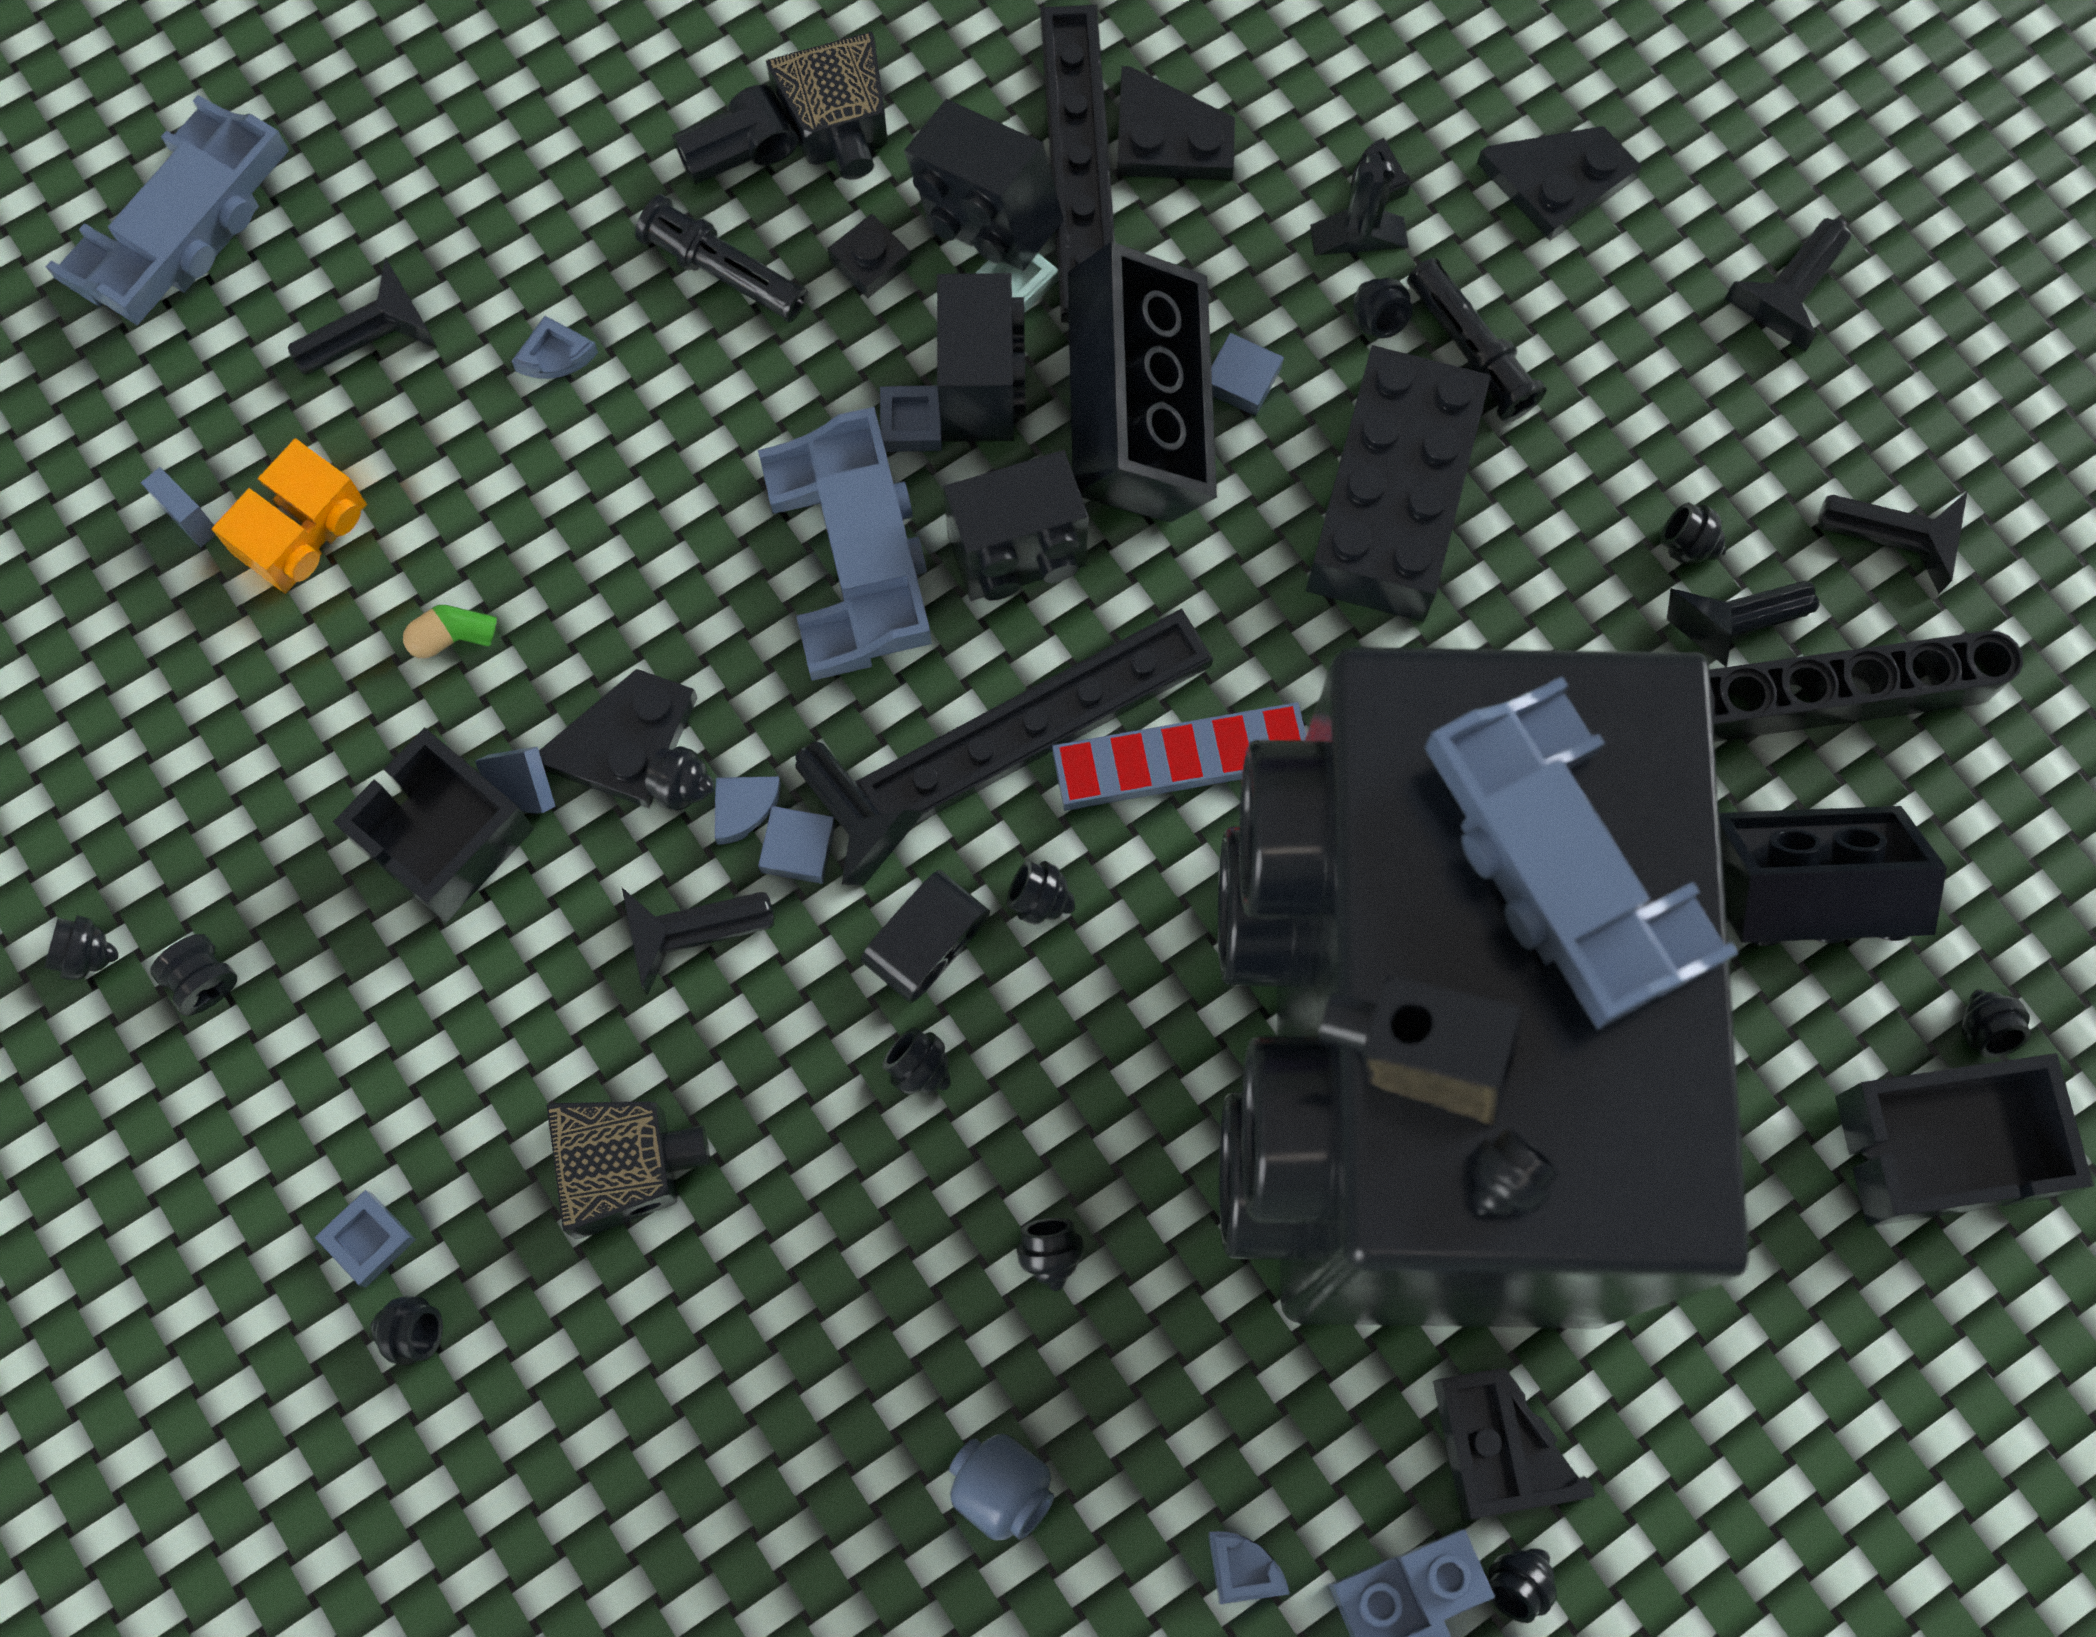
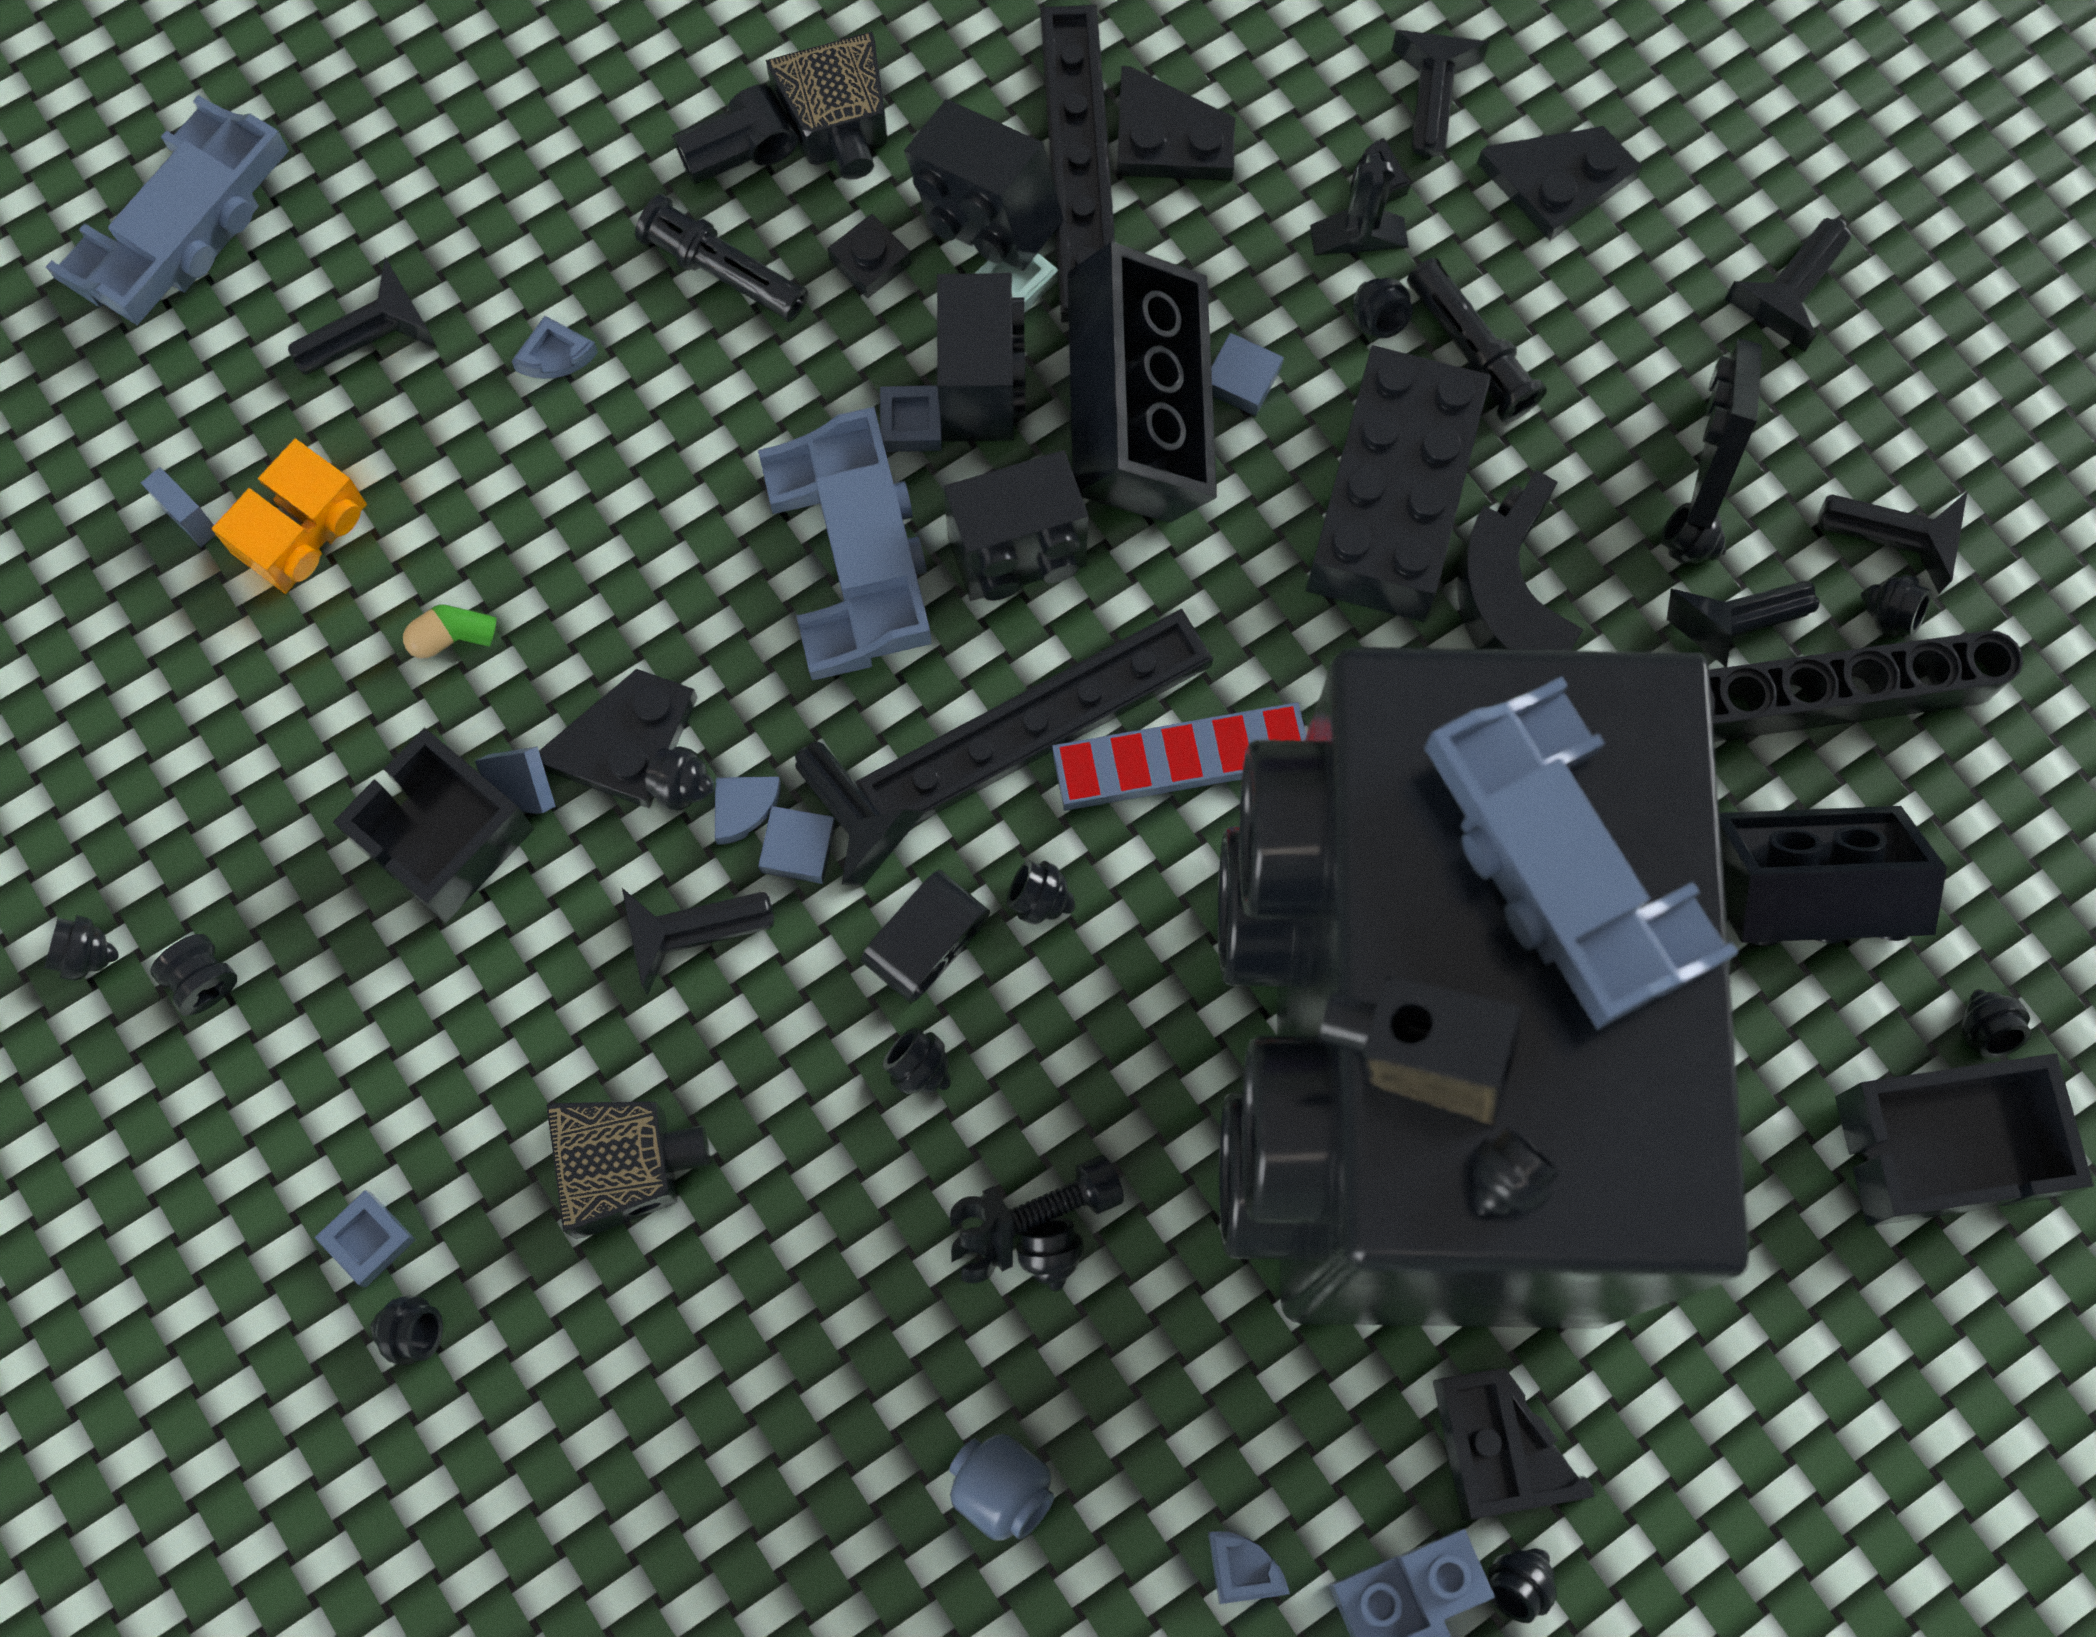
(1094, 1186): none -> black bar
(1437, 61): none -> black piece
(1490, 584): none -> black arch
(1729, 428): none -> black wing
(1897, 605): none -> black plate

